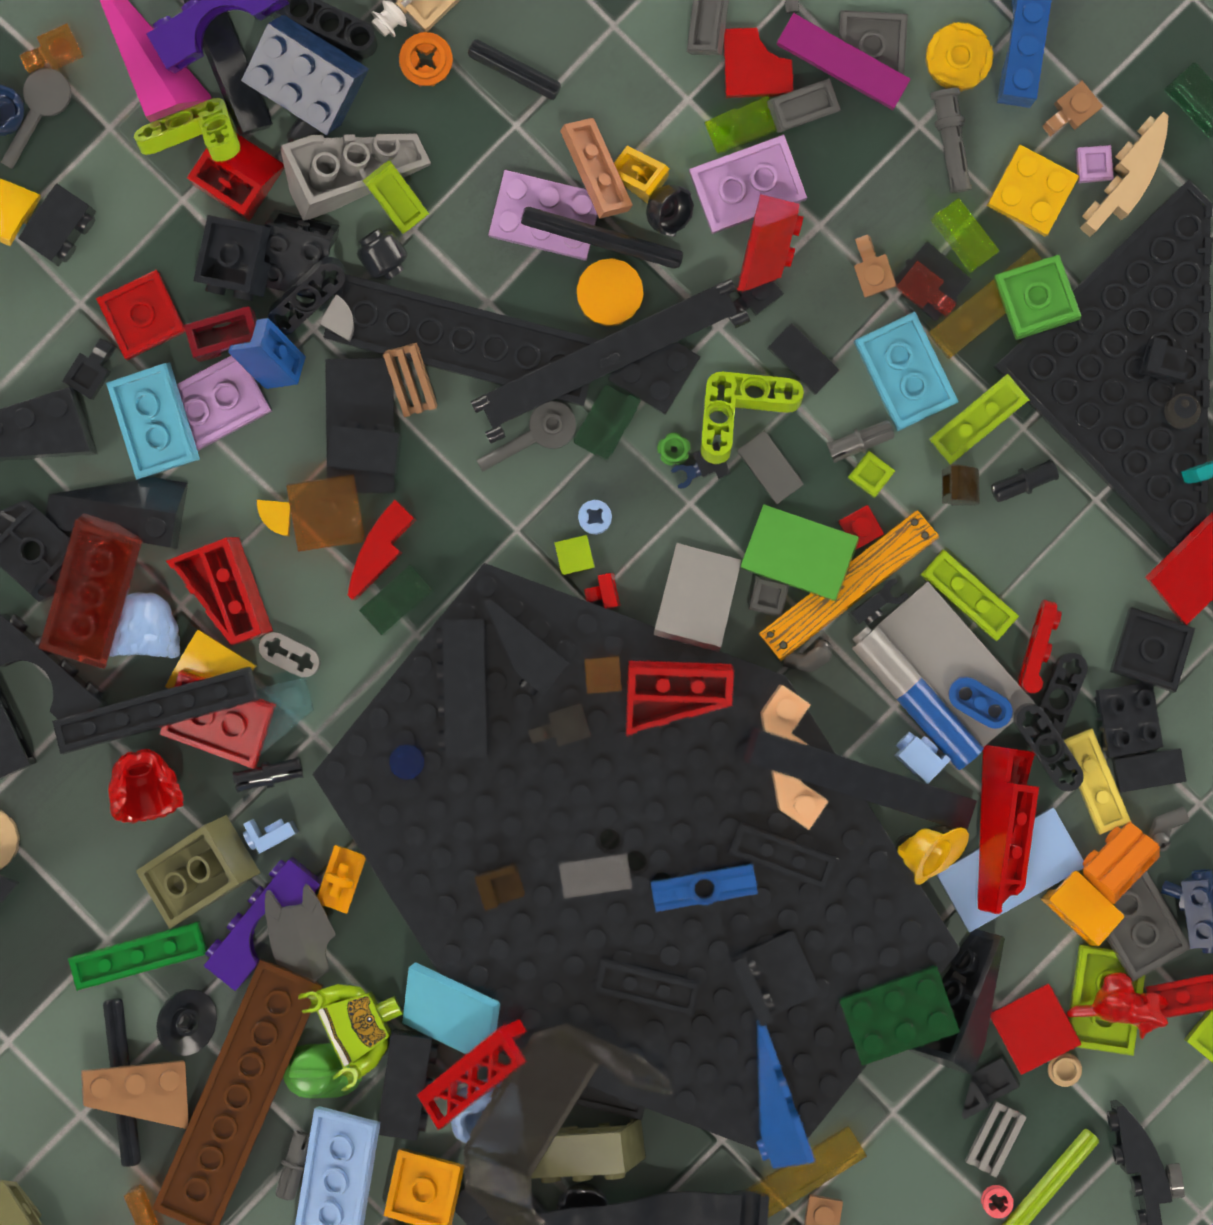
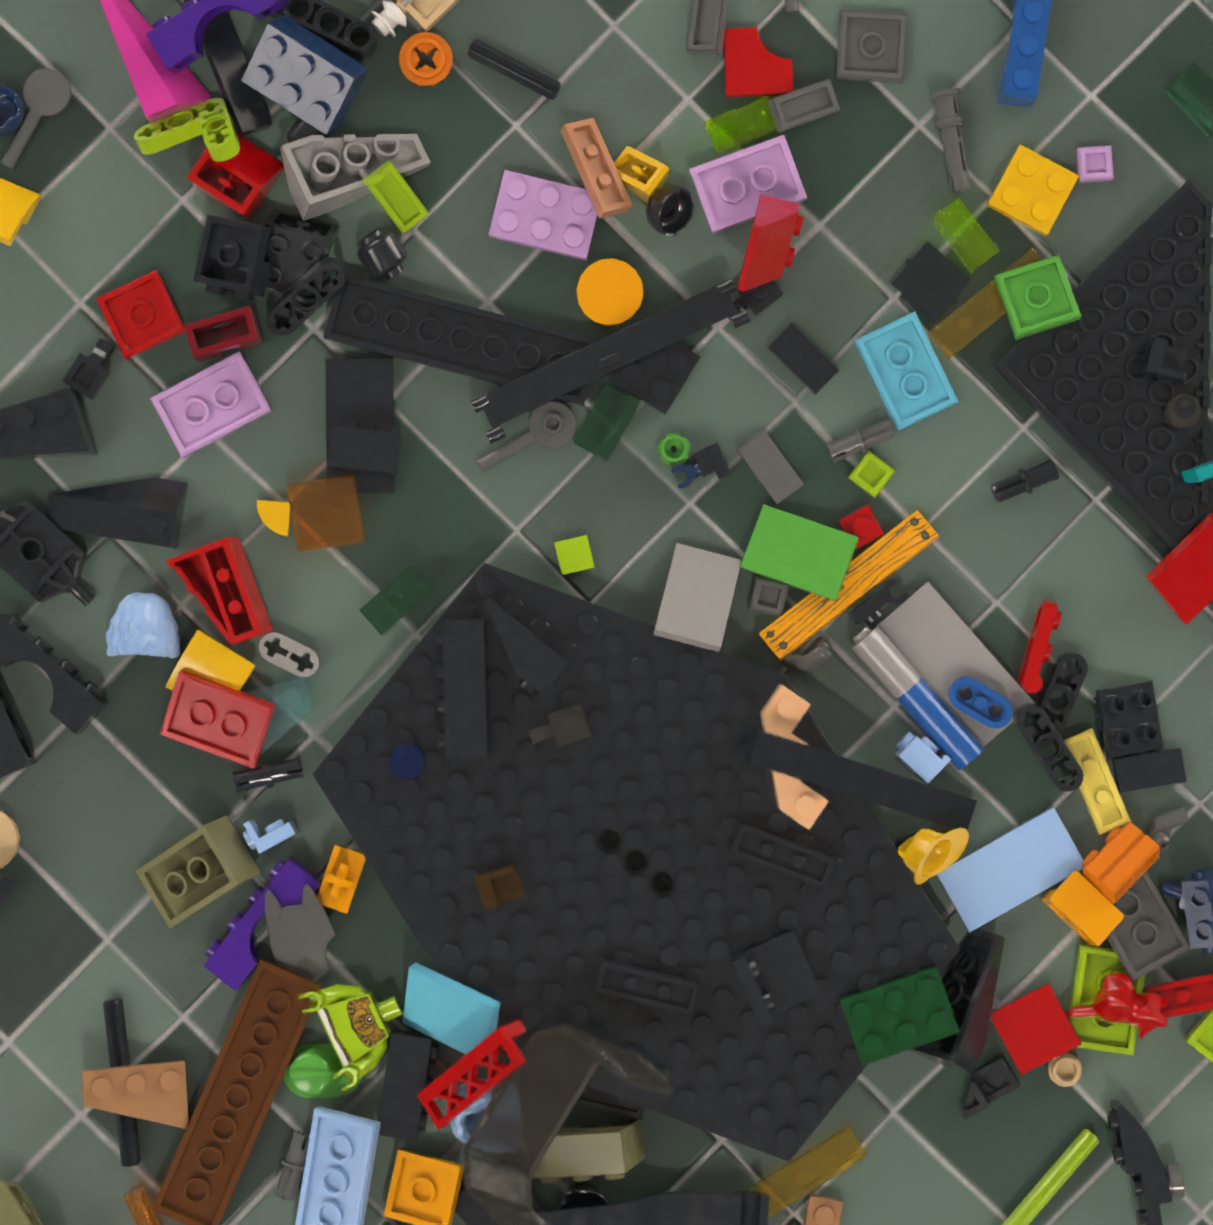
(56, 47): clear orange plate -> none
(58, 225): black brick -> none
(91, 591): clear red slope -> none
(137, 955): green tile -> none
(143, 788): red hair -> none
(153, 421): medium azure tile -> none
(156, 710): black tile -> none
(197, 1023): black dish -> none
(270, 356): blue panel -> none
(339, 318): light grey tile -> none
(379, 549): red slope -> none
(418, 407): medium nougat tile -> none
(595, 875): clear tile -> none
(596, 521): light blue wheel -> none
(601, 237): black axle -> none
(603, 675): clear orange tile -> none
(606, 591): red tile -> none
(674, 691): red wedge -> none
(727, 883): blue piece -> none
(736, 397): lime beam -> none
(779, 1122): blue wedge -> none
(843, 61): magenta tile -> none
(874, 272): medium nougat plate -> none
(923, 286): clear red plate -> none
(959, 56): yellow tile -> none
(960, 485): dark brown slope -> none
(969, 595): lime tile -> none
(979, 419): lime tile -> none
(994, 1211): coral bush -> none
(1005, 825): red wedge -> none
(1007, 1144): light grey tile -> none
(1074, 108): medium nougat plate -> none
(1137, 168): tan slope -> none
(1152, 650): black tile -> none

